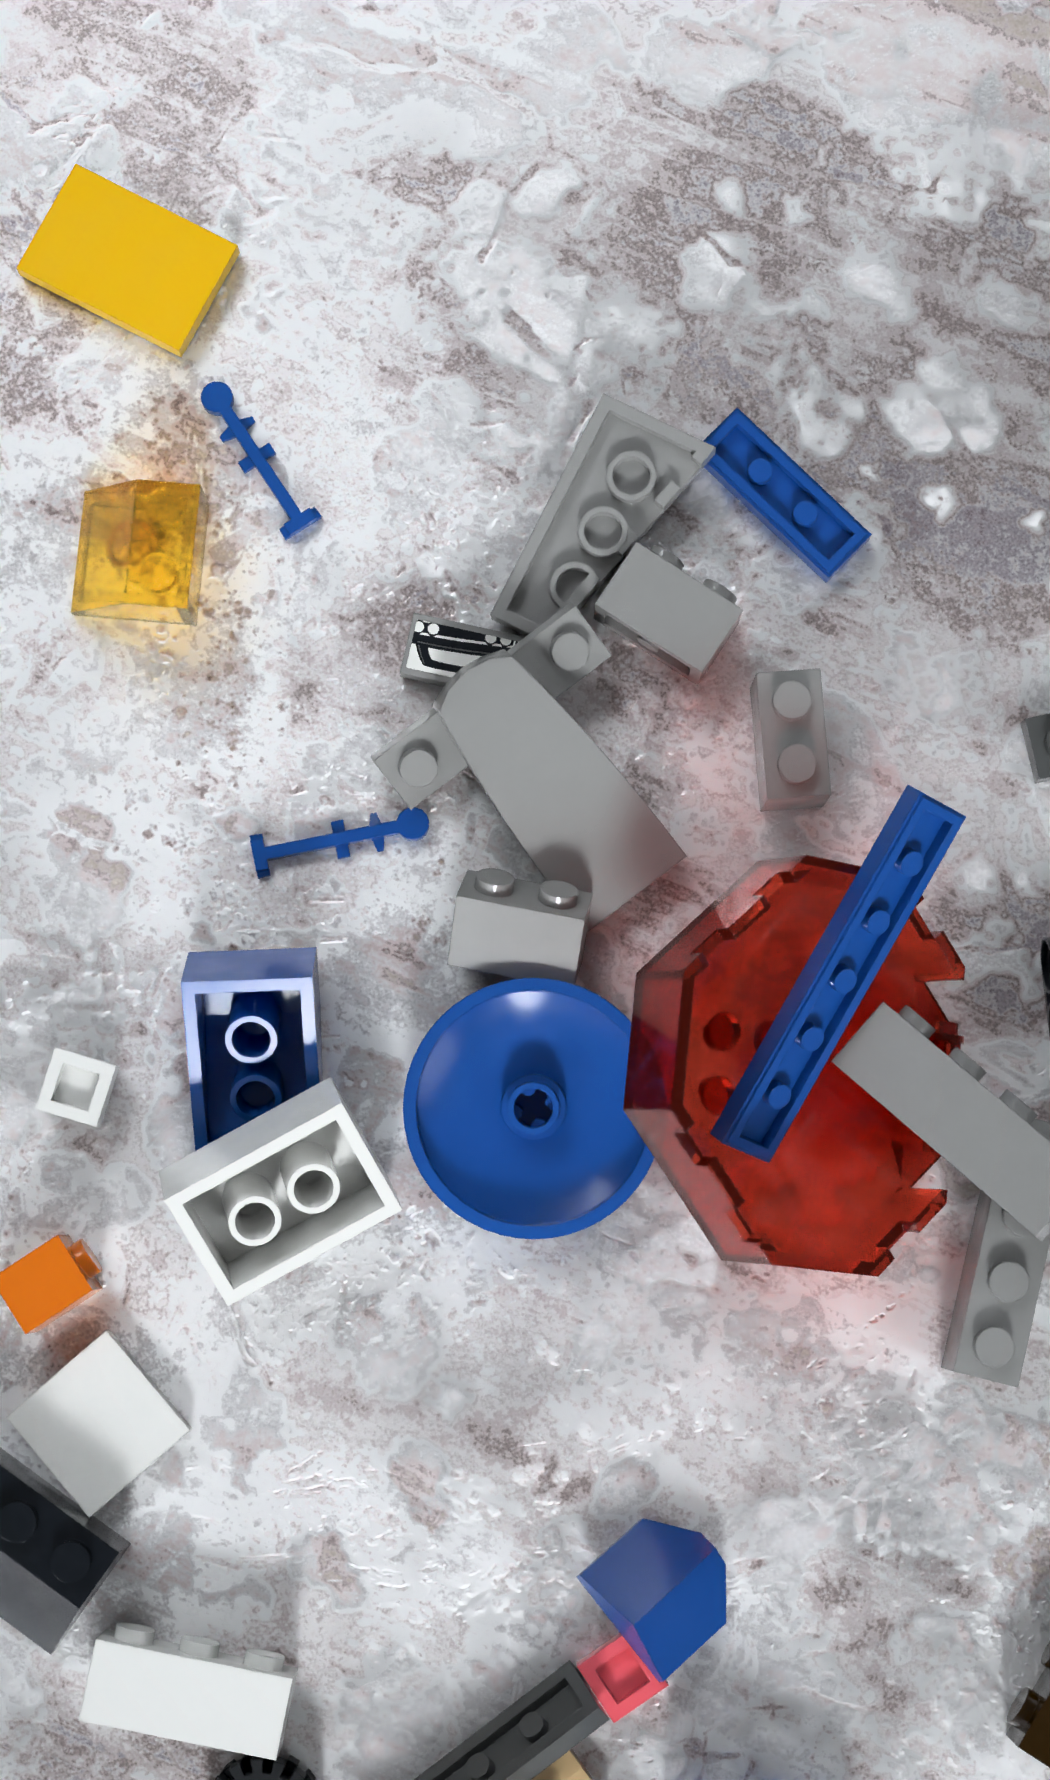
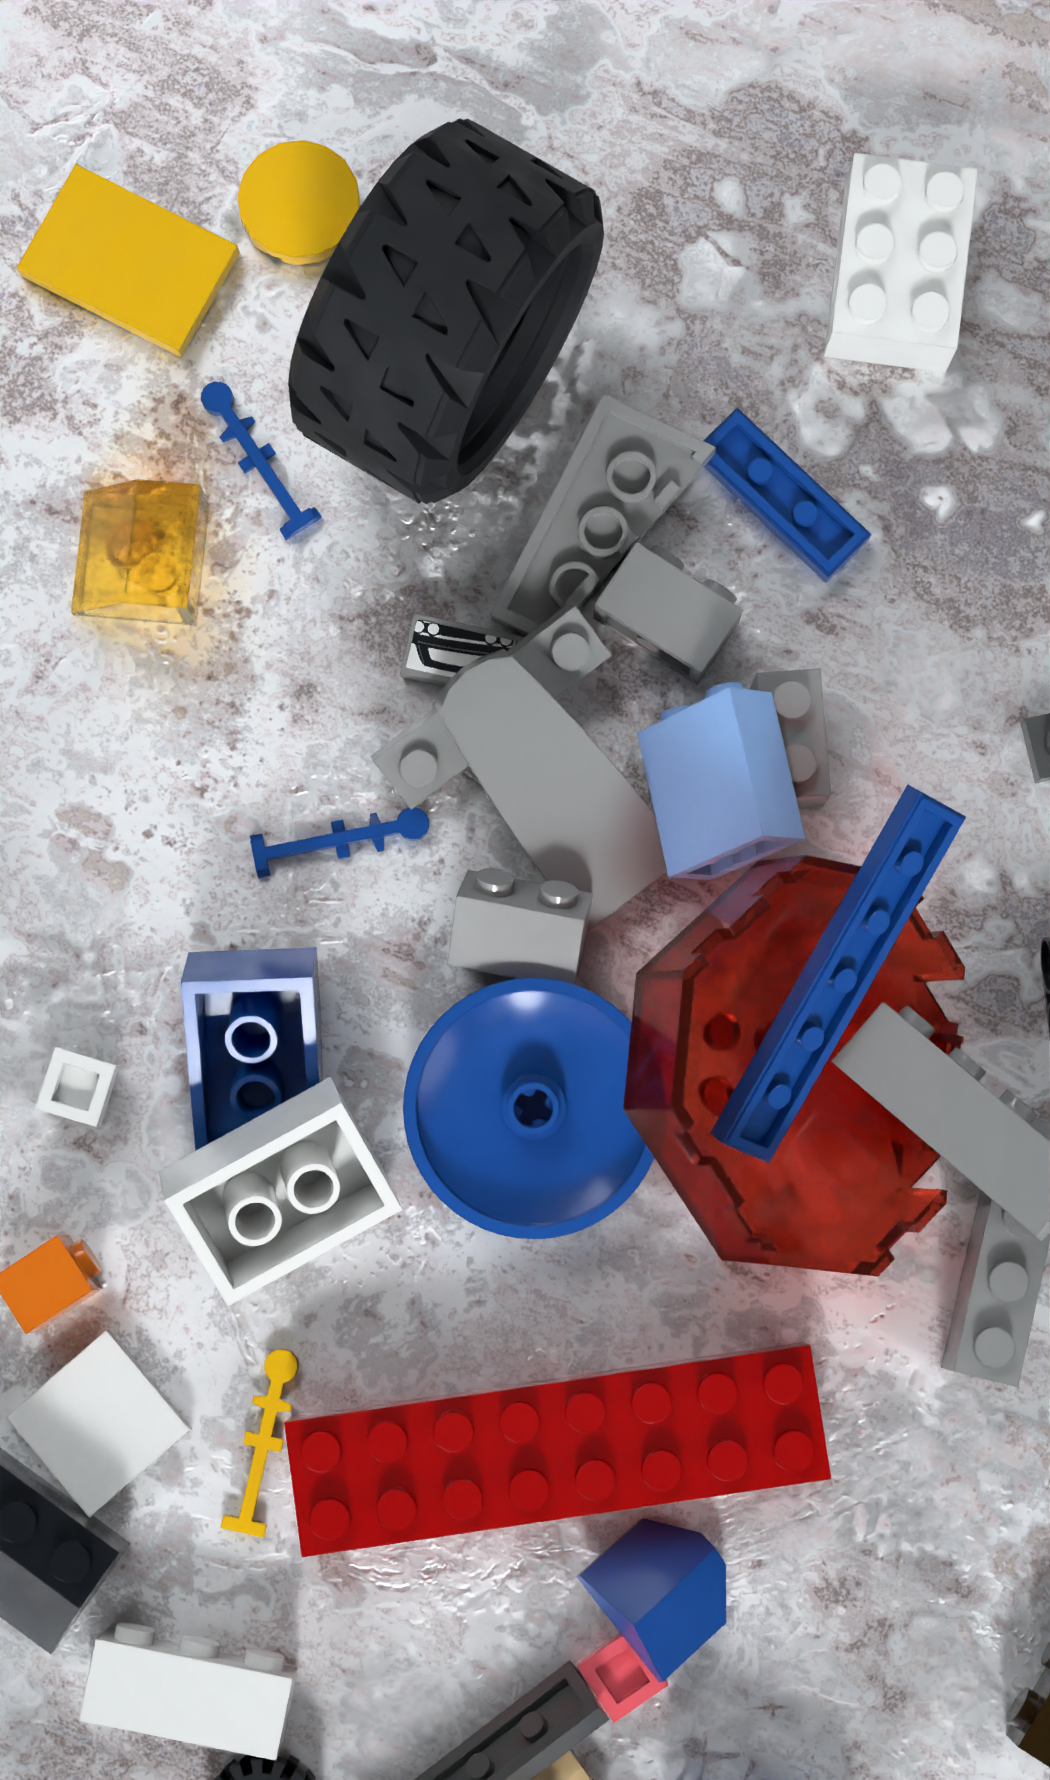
(280, 1368): none -> yellow piece
(298, 201): none -> yellow tile
(444, 309): none -> black tyre
(556, 1449): none -> red brick
(720, 783): none -> light blue brick
(901, 262): none -> white brick

